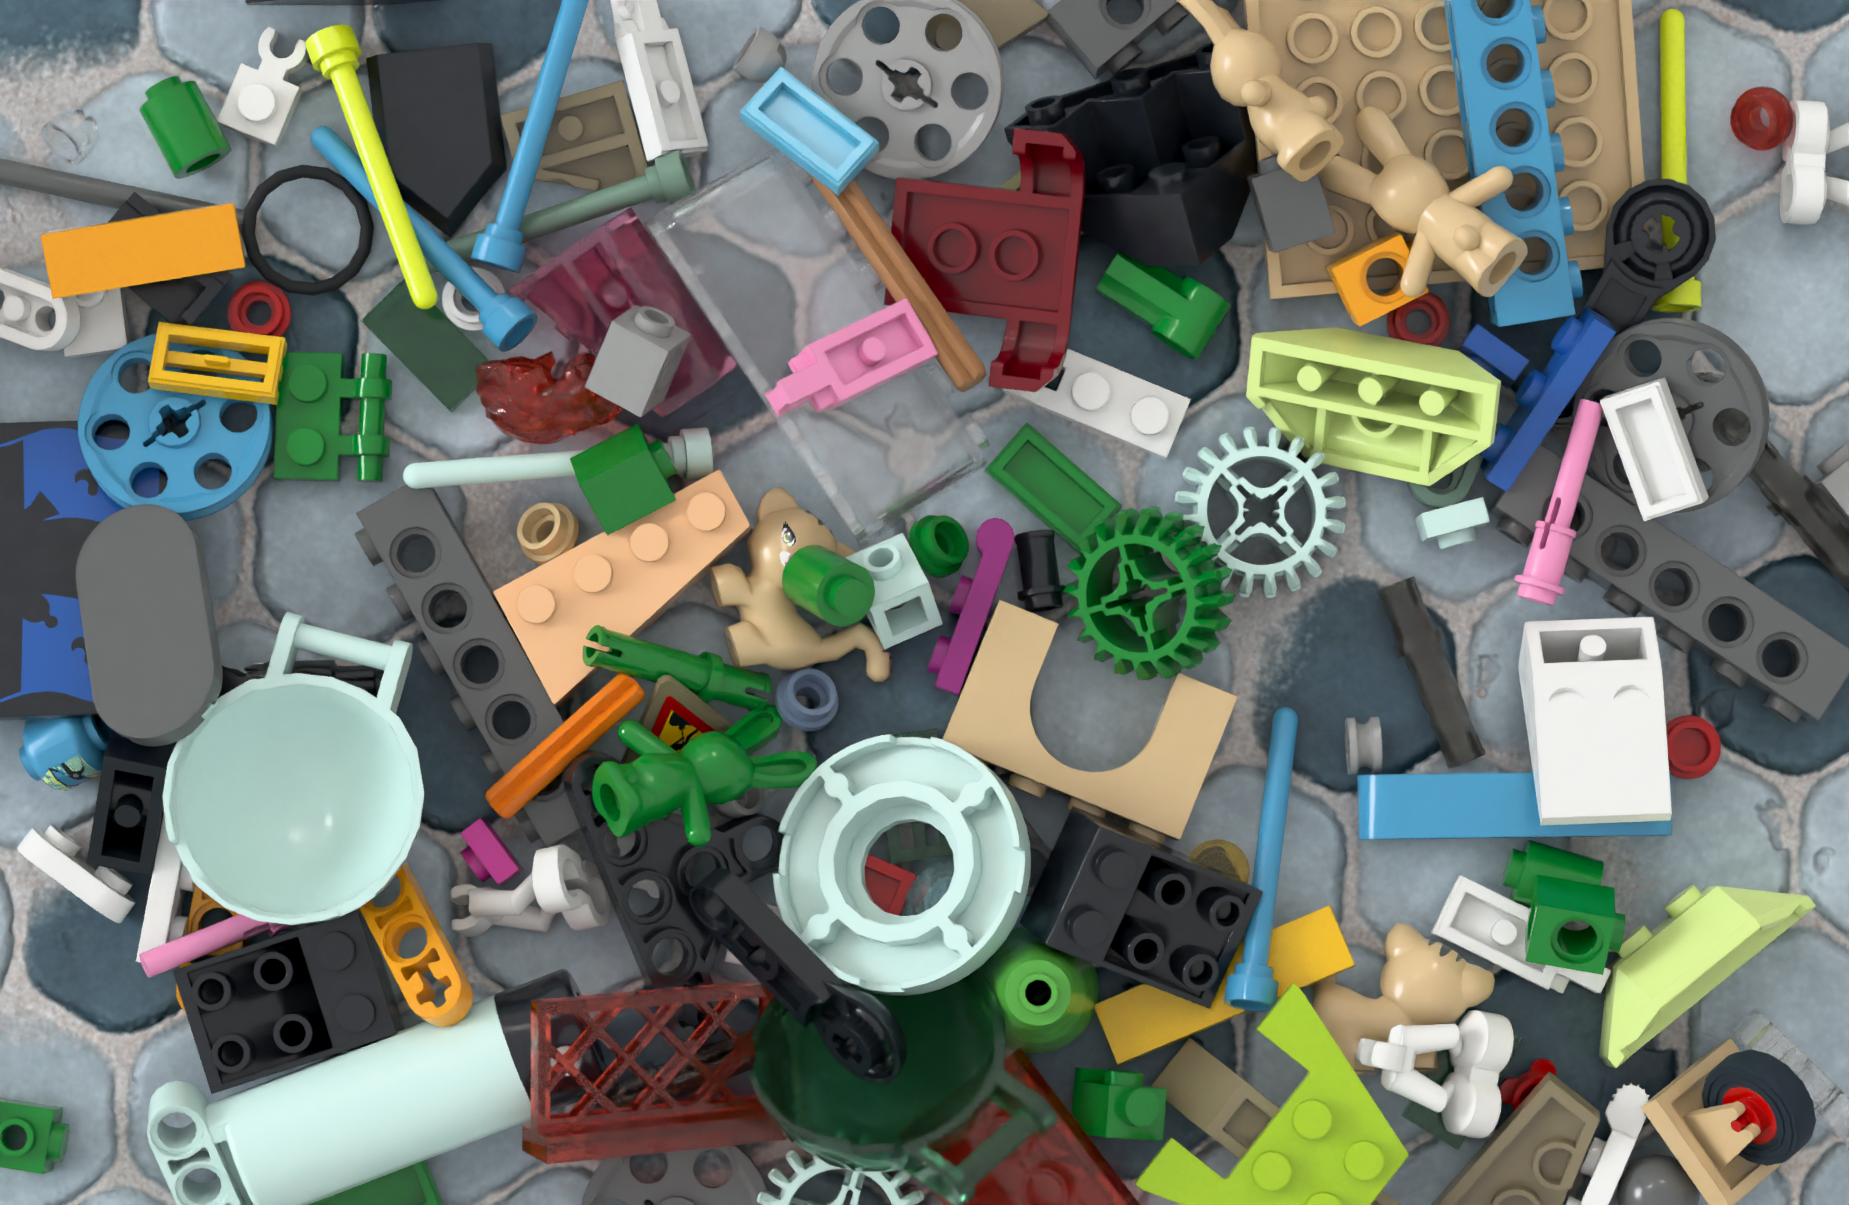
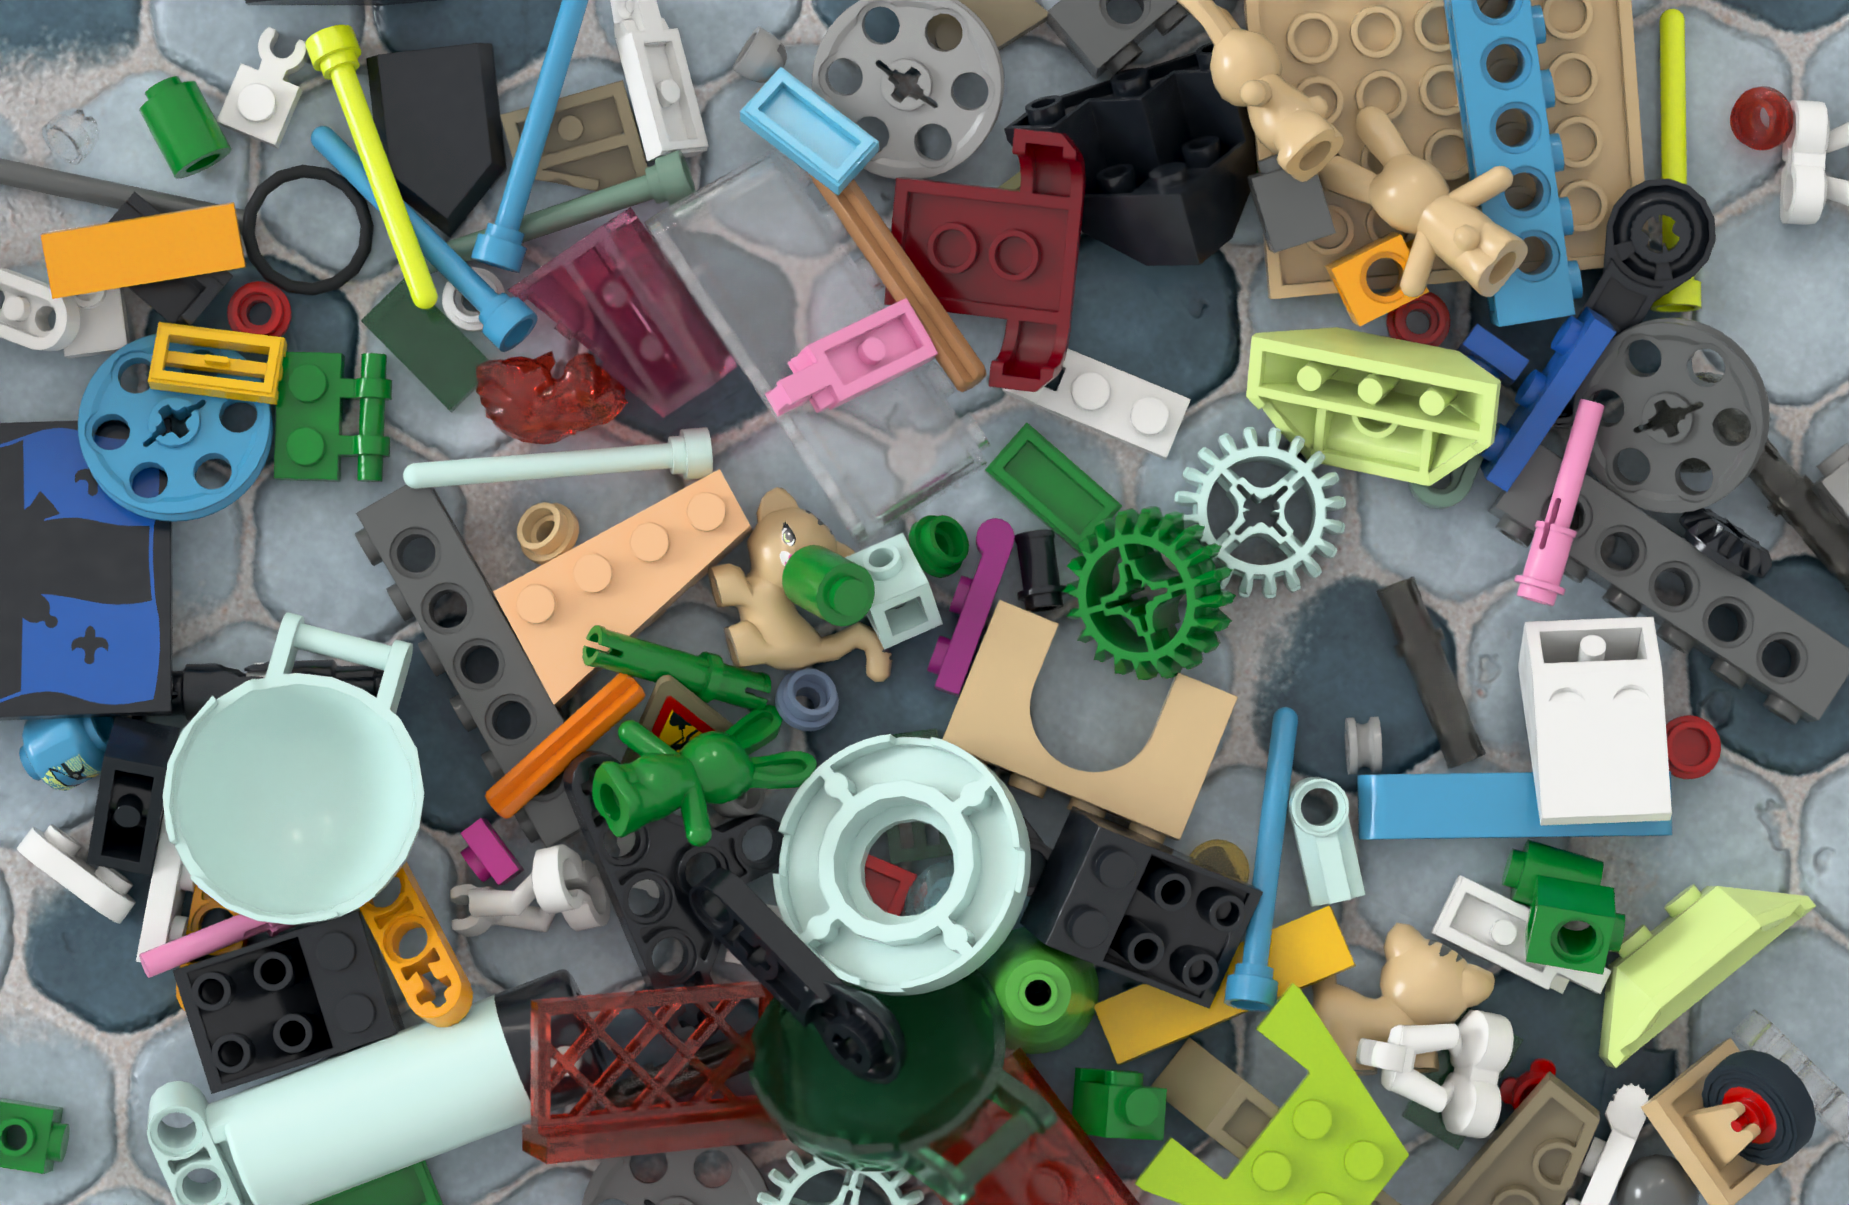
(148, 625): dark grey tile -> none
(625, 478): green brick -> none
(638, 359): light grey brick -> none
(1176, 309): green piece -> none
(1326, 848): none -> light aqua piece
(1453, 524): light aqua plate -> none
(1654, 449): white tile -> none
(1725, 543): none -> black gear

